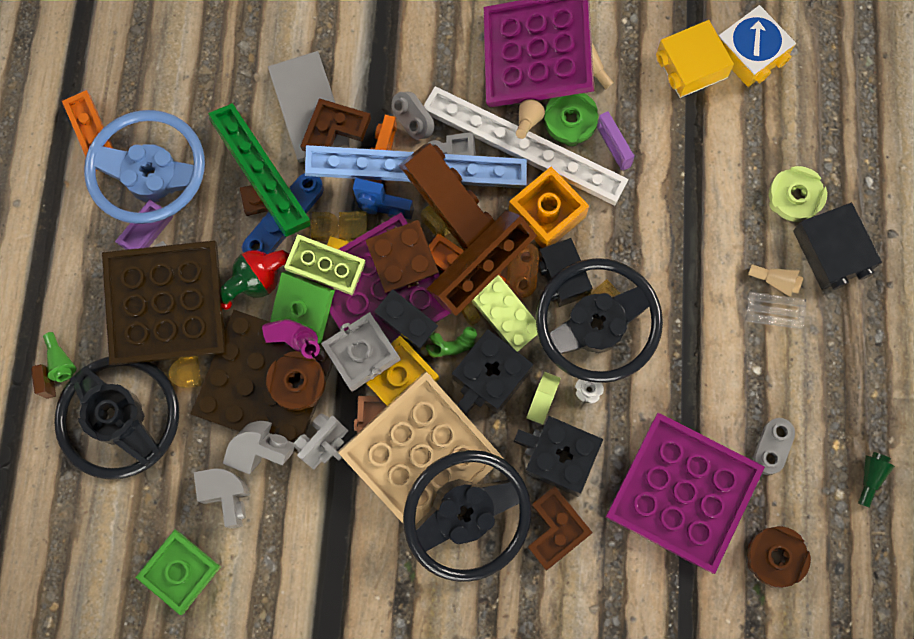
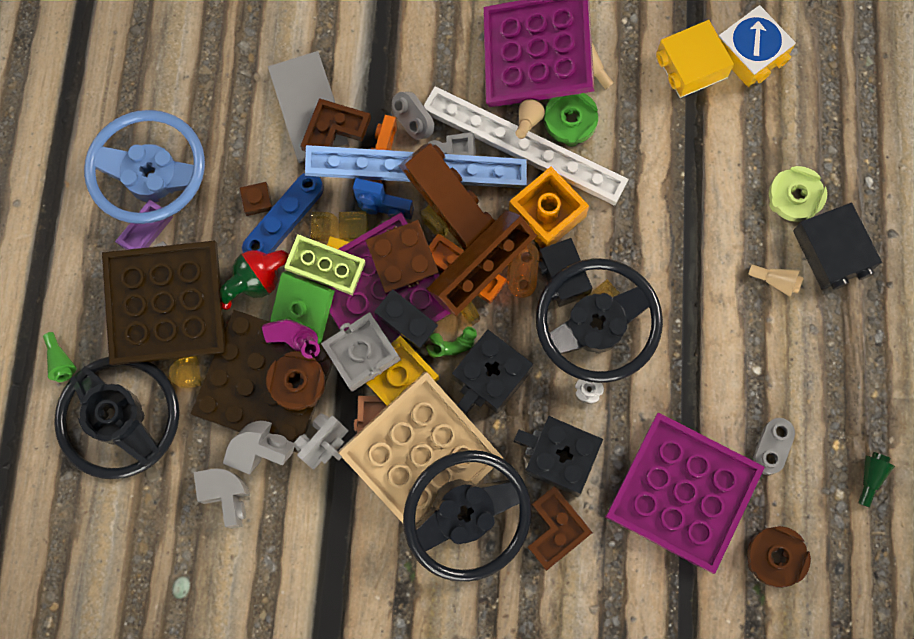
(42, 384): reddish brown tile -> none
(84, 119): orange plate -> none
(178, 572): bright green plate -> none
(259, 170): green plate -> none
(506, 314): yellowish green piece -> none
(543, 398): yellowish green piece -> none
(615, 141): medium lavender tile -> none
(771, 320): clear tile -> none

